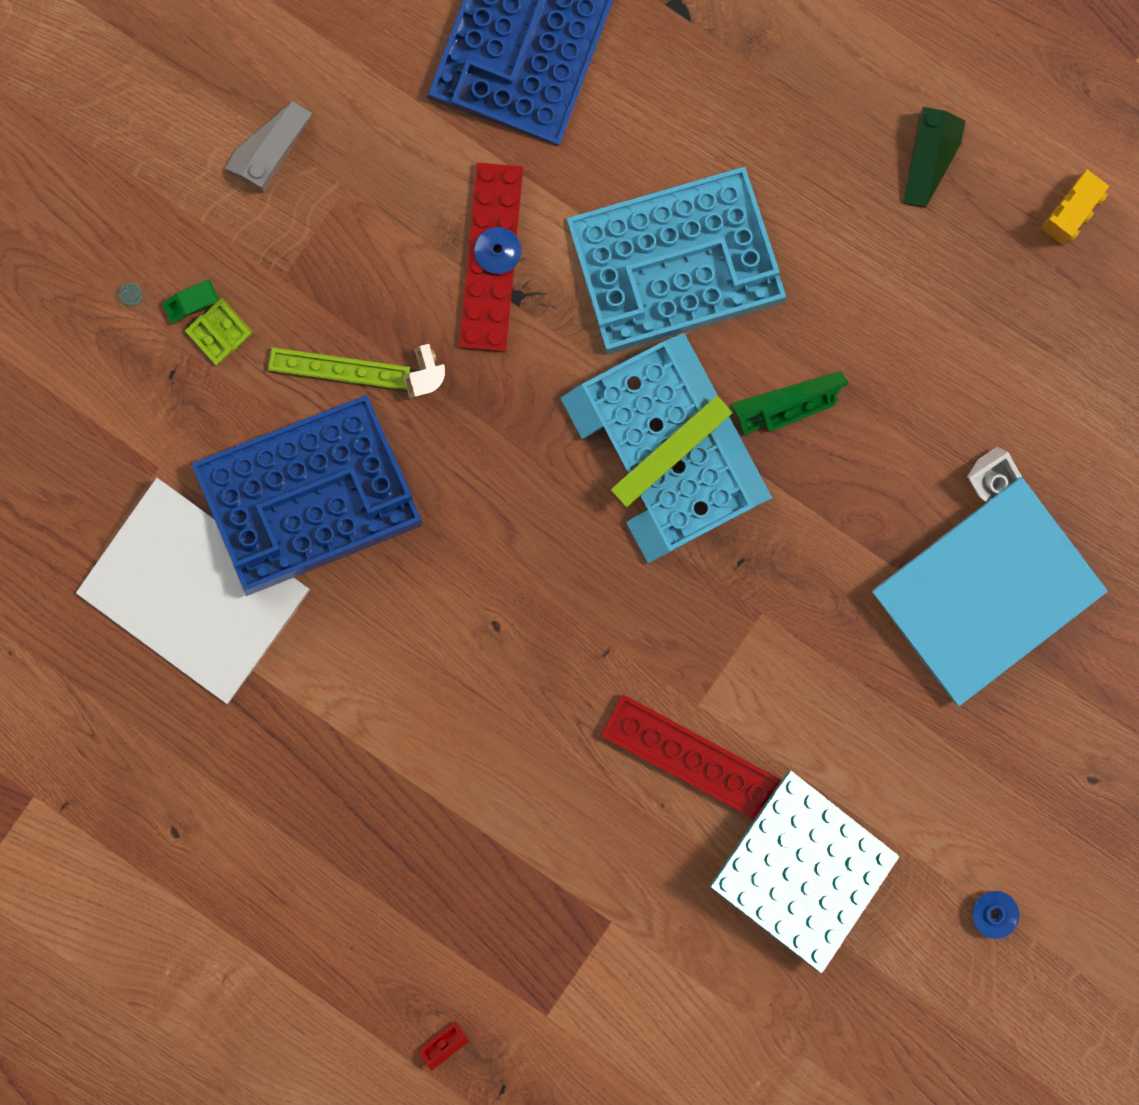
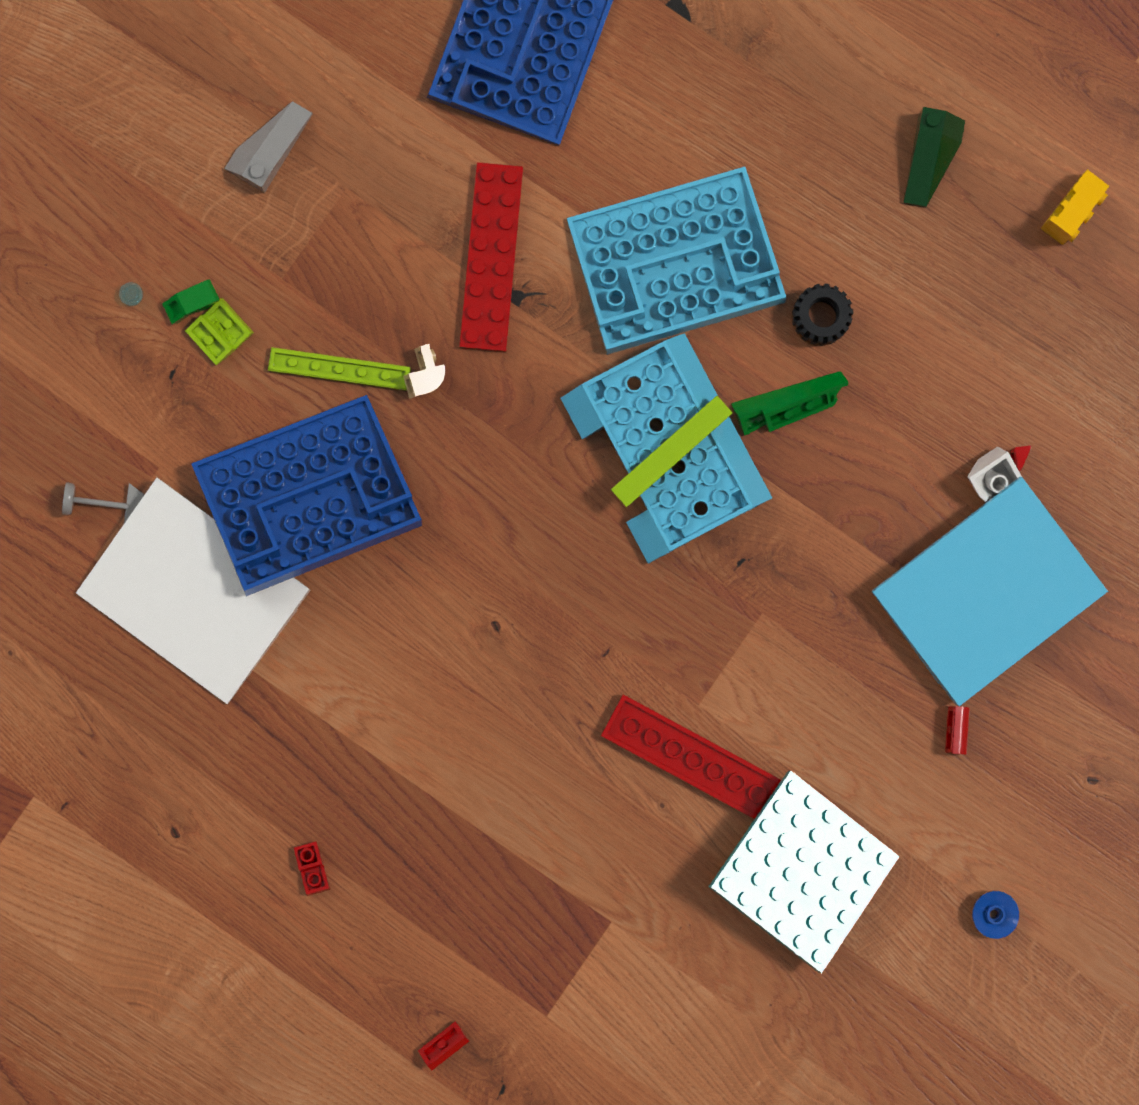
(133, 498): none -> light grey piece
(311, 868): none -> red slope
(497, 262): blue dish -> none
(832, 297): none -> black tyre
(957, 730): none -> red brick
(1019, 455): none -> red slope

